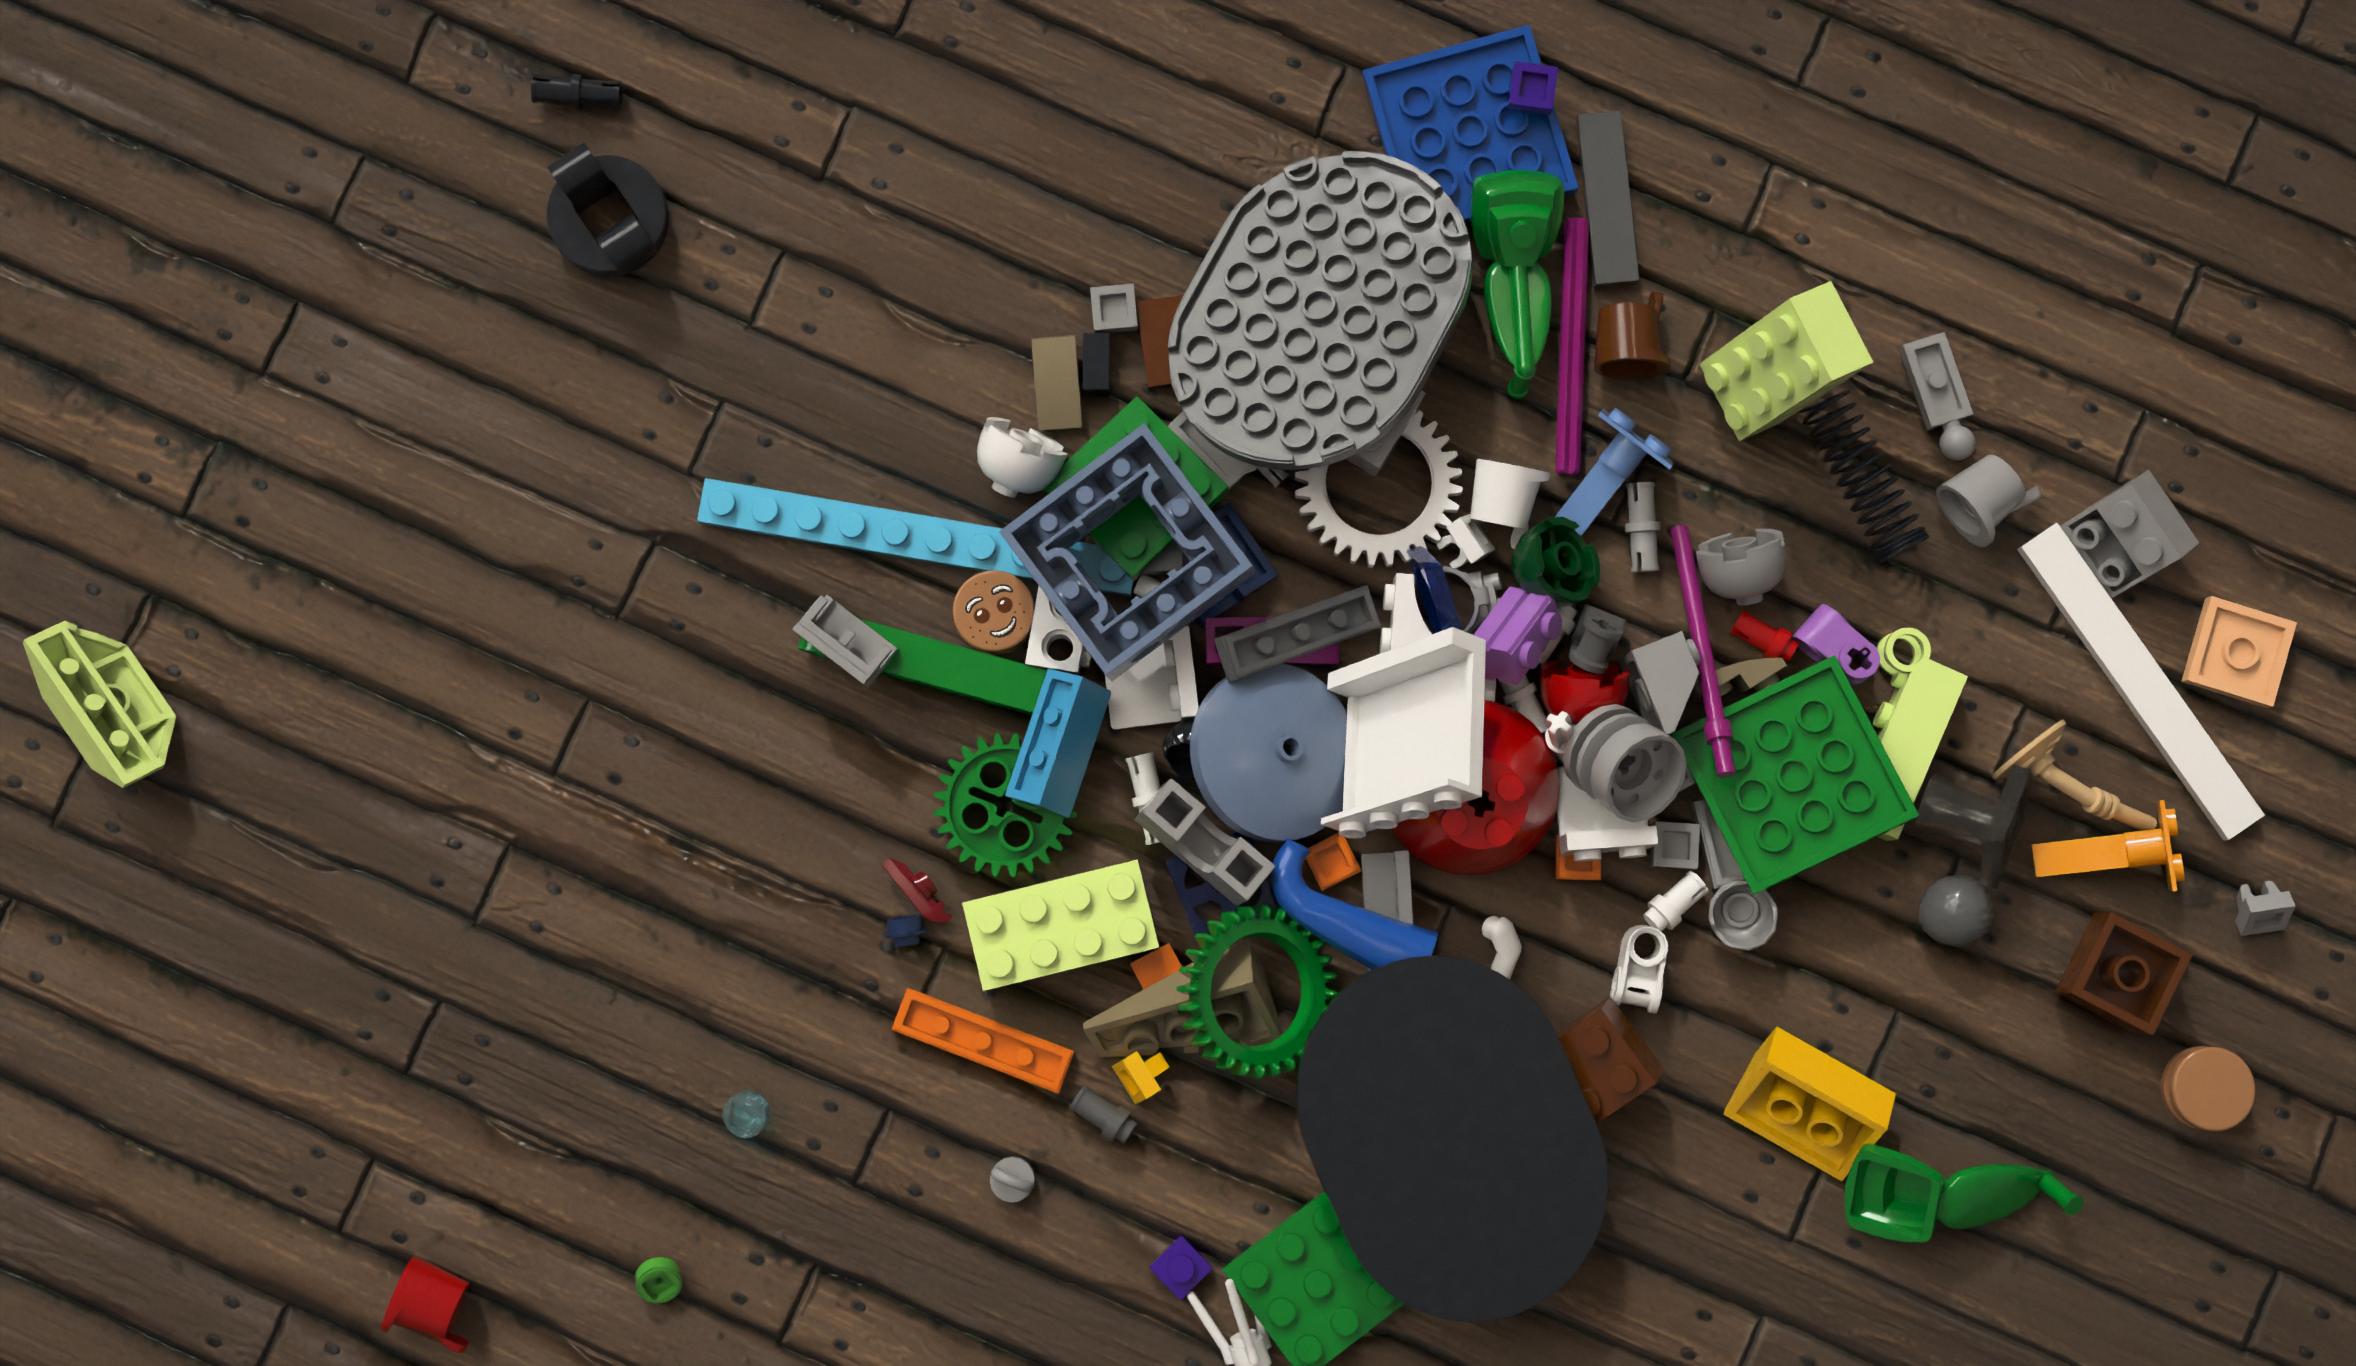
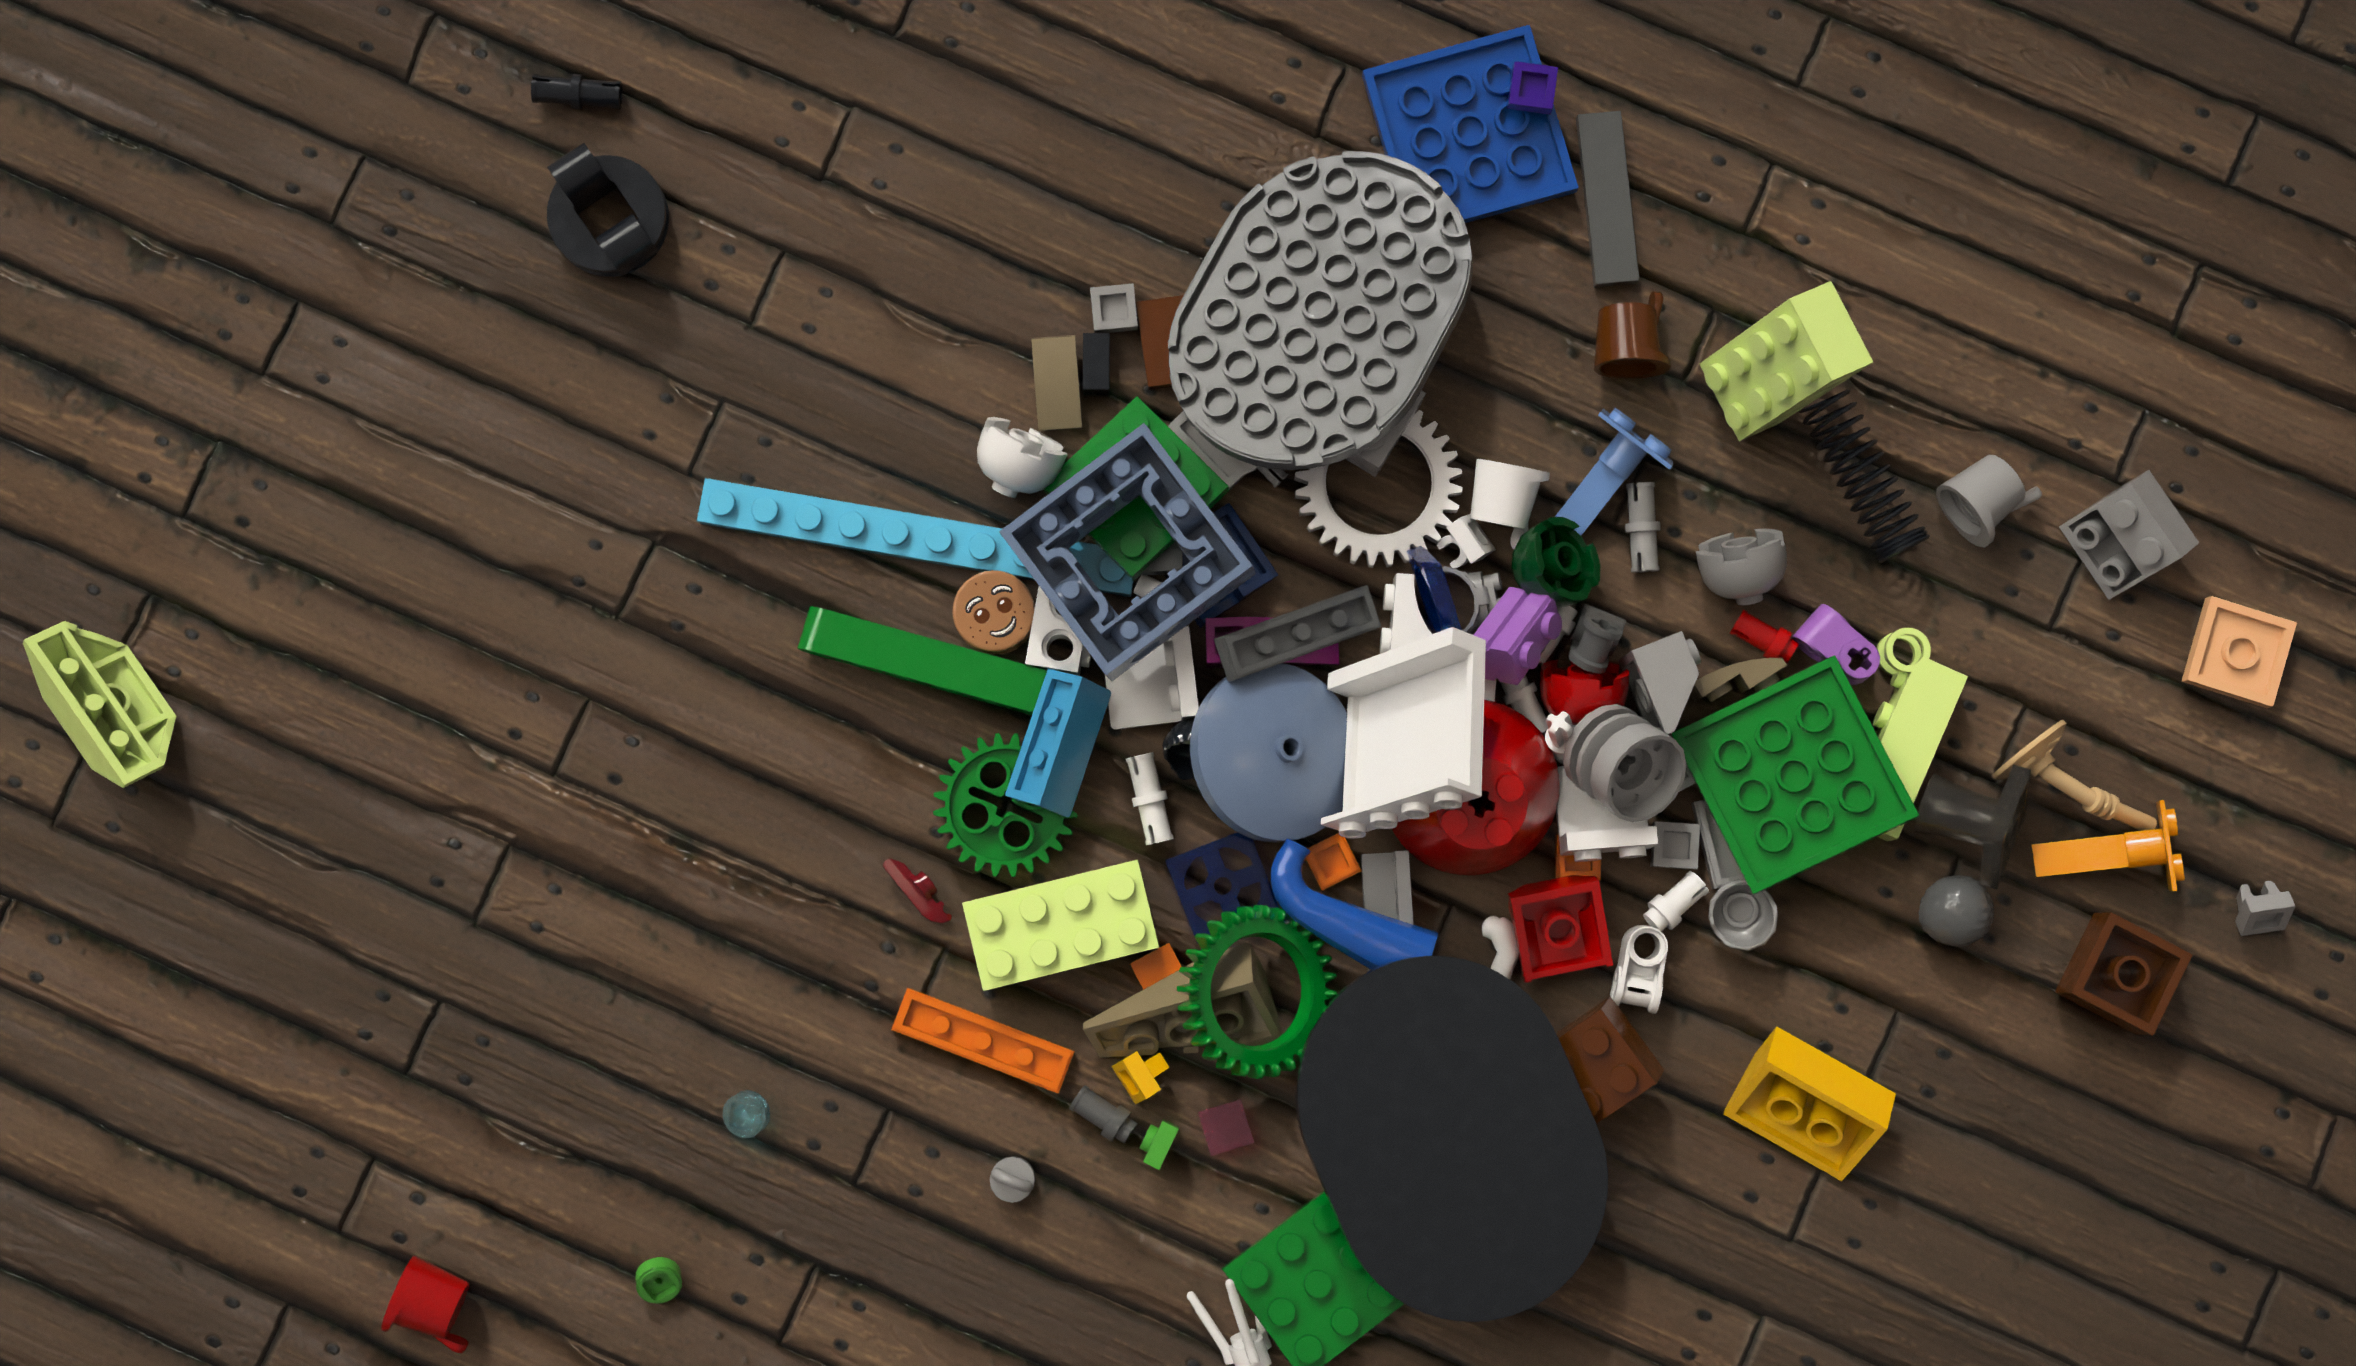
(845, 640): light grey hinge -> none
(905, 929): dark blue plate -> none
(1158, 1142): none -> bright green plate
(1181, 1267): dark purple plate -> none
(1221, 860): light grey arch -> none
(1225, 1127): none -> clear pink tile
(1515, 224): green piece -> none
(1560, 926): none -> red slope
(1572, 347): magenta axle -> none
(1717, 729): magenta bar -> none
(1905, 1198): green piece -> none
(1940, 393): light grey plate -> none
(2141, 682): white tile -> none
(2208, 1088): medium nougat head -> none

